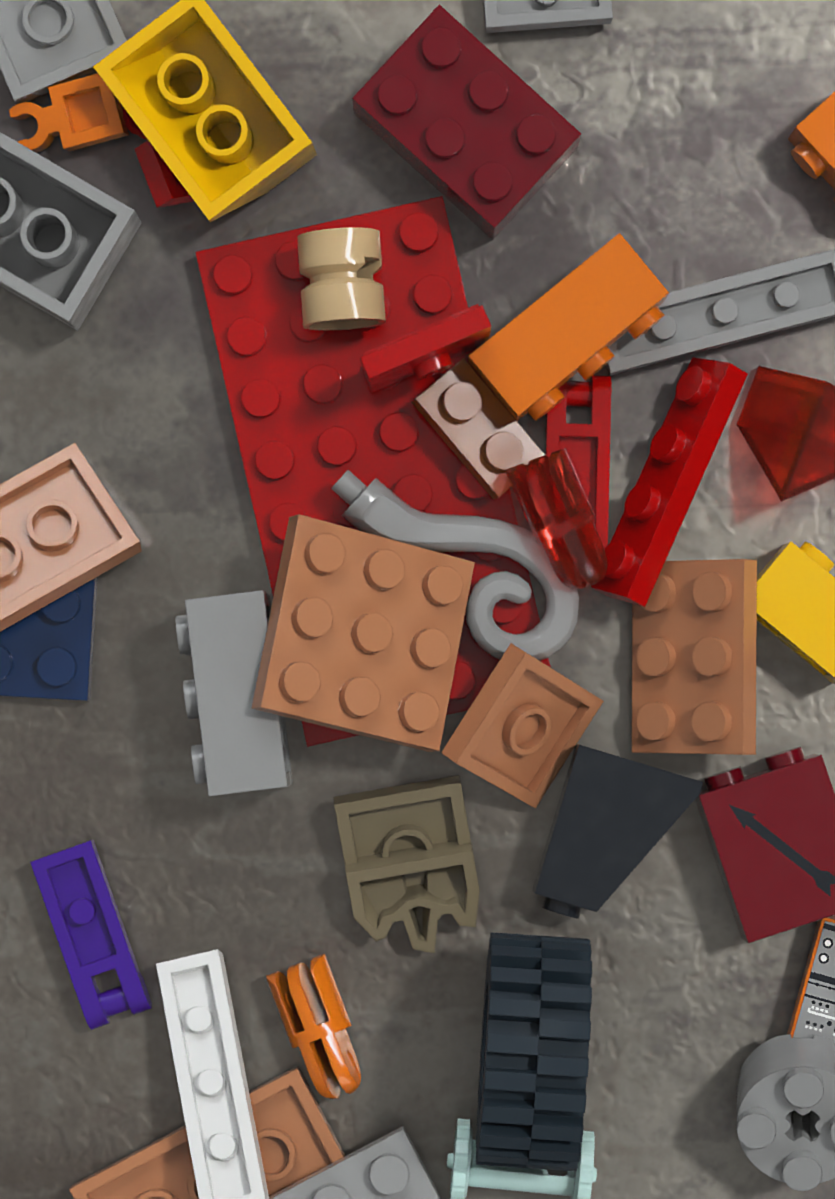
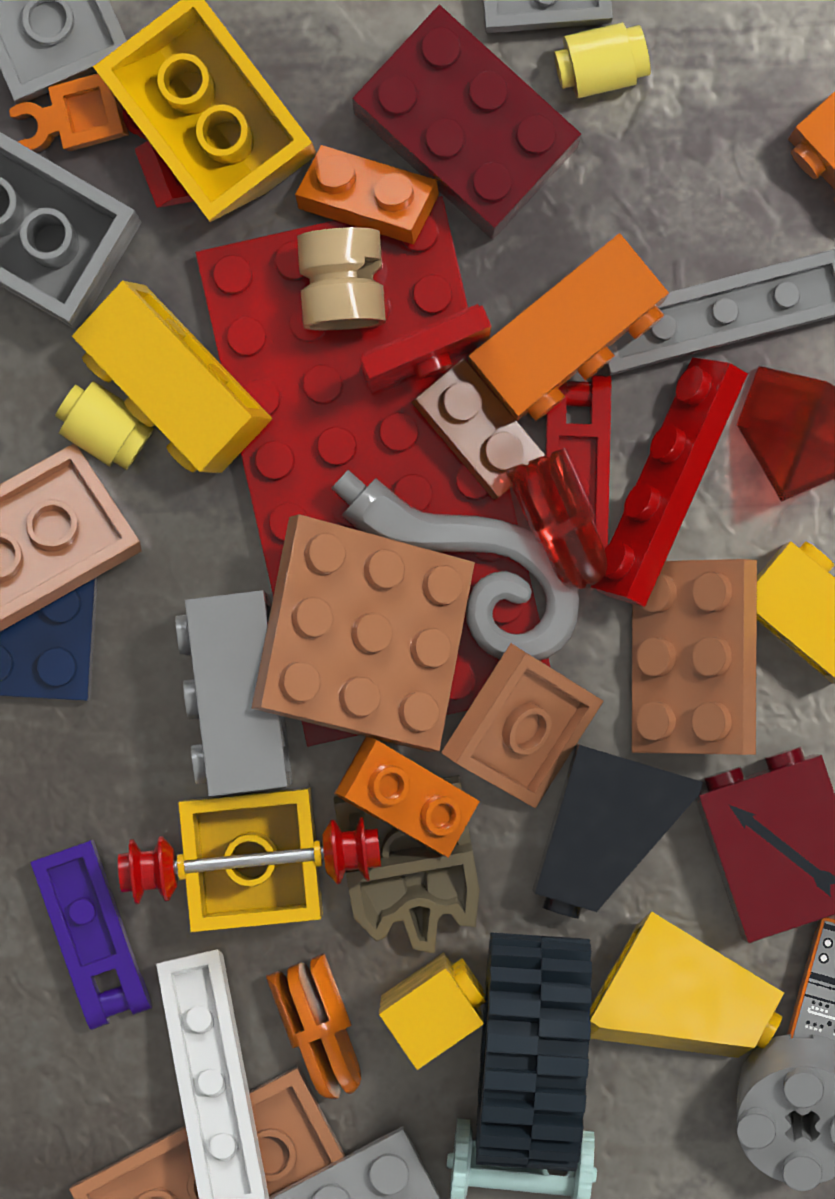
(102, 425): none -> light yellow brick
(170, 379): none -> yellow brick
(249, 860): none -> yellow brick
(367, 194): none -> orange plate
(406, 796): none -> orange plate
(433, 1008): none -> yellow brick
(602, 59): none -> light yellow brick
(682, 996): none -> yellow slope

